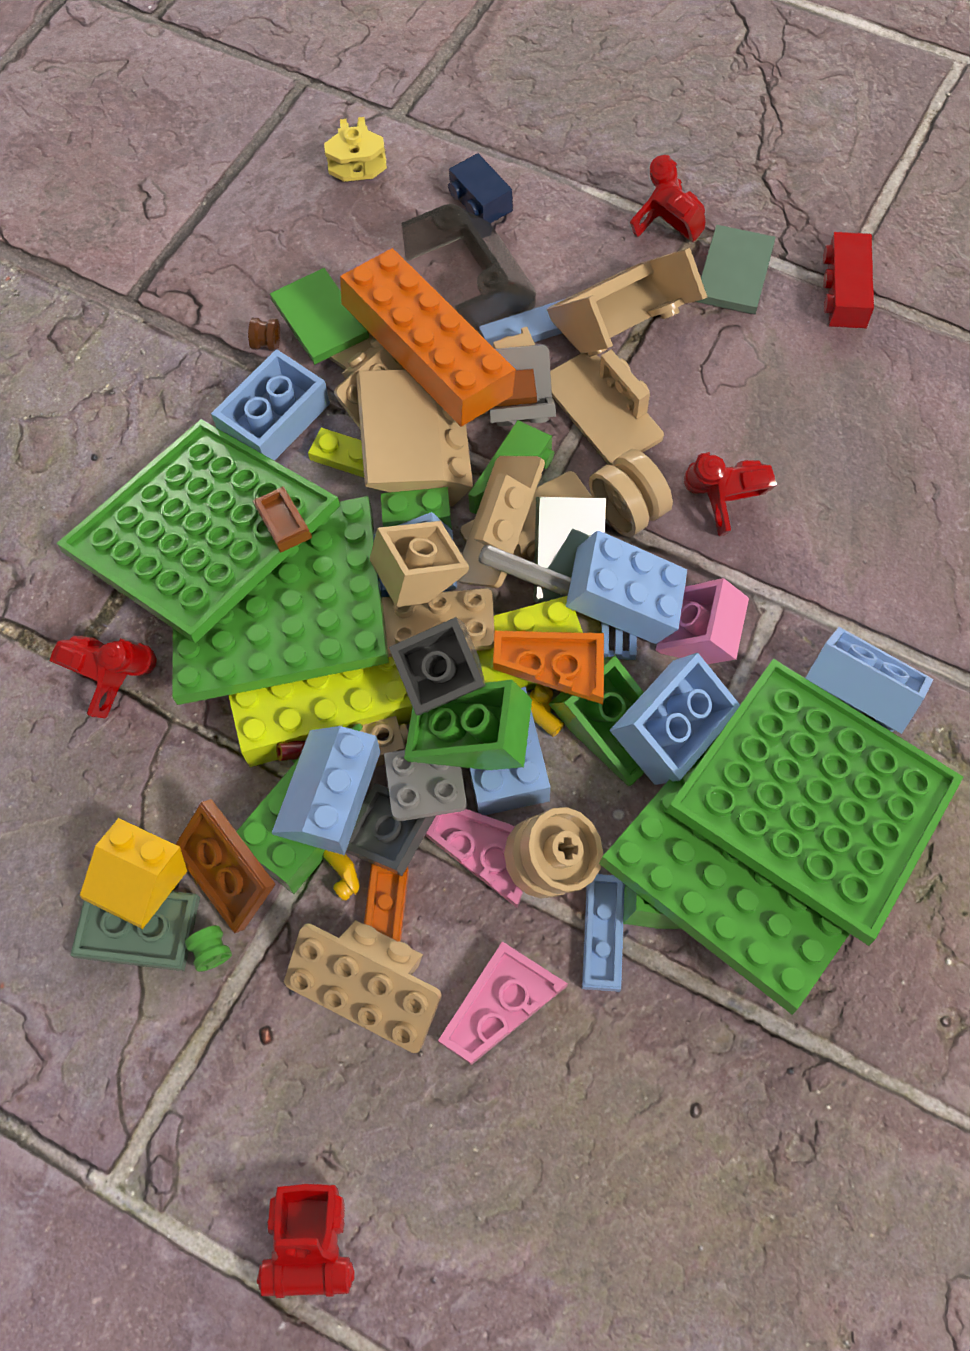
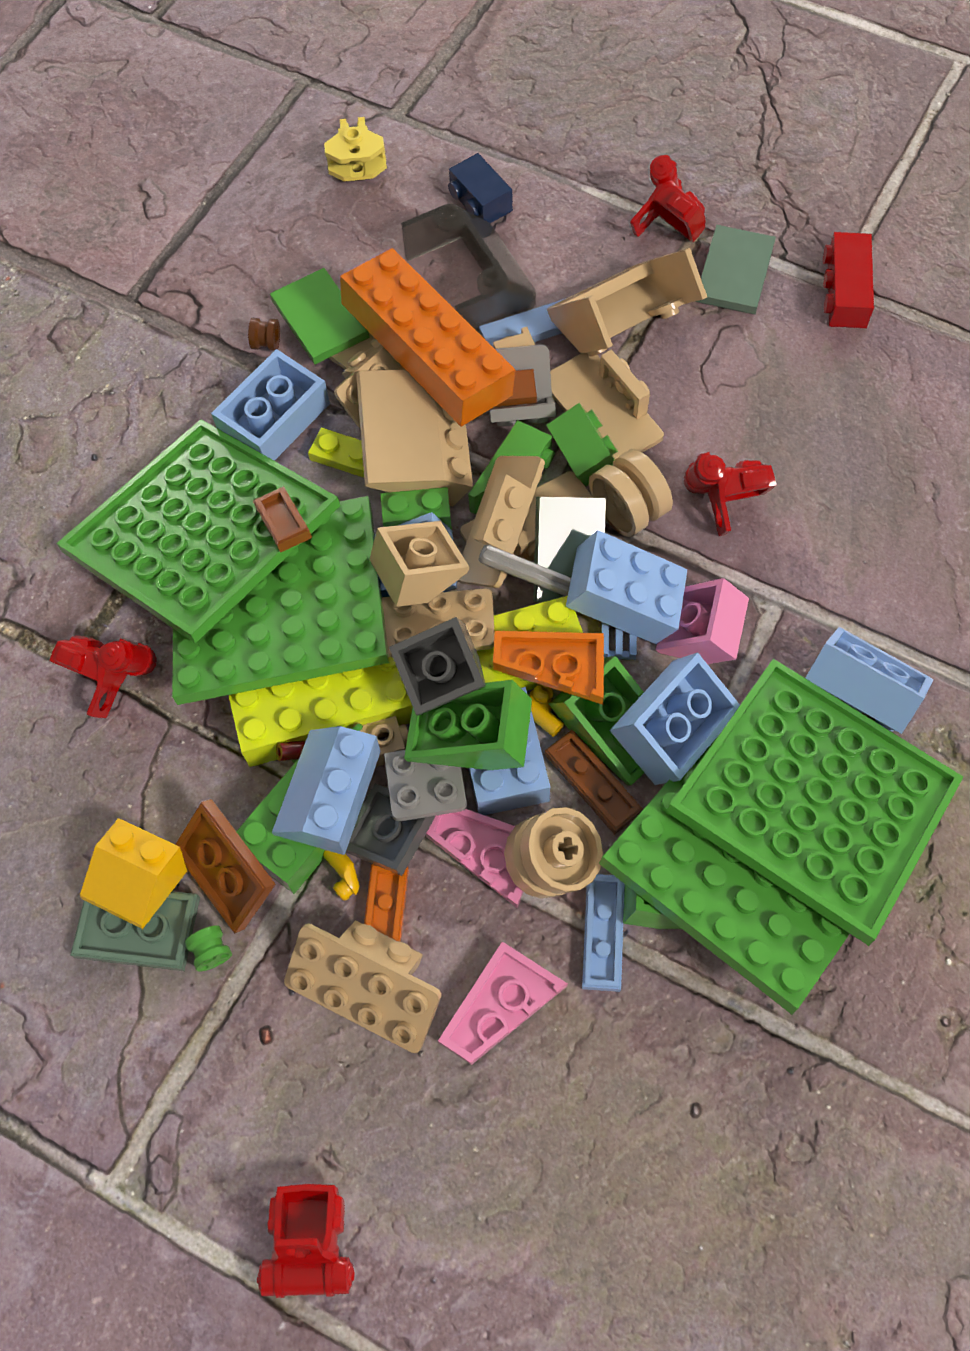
(581, 442): none -> bright green brick
(593, 781): none -> dark orange tile

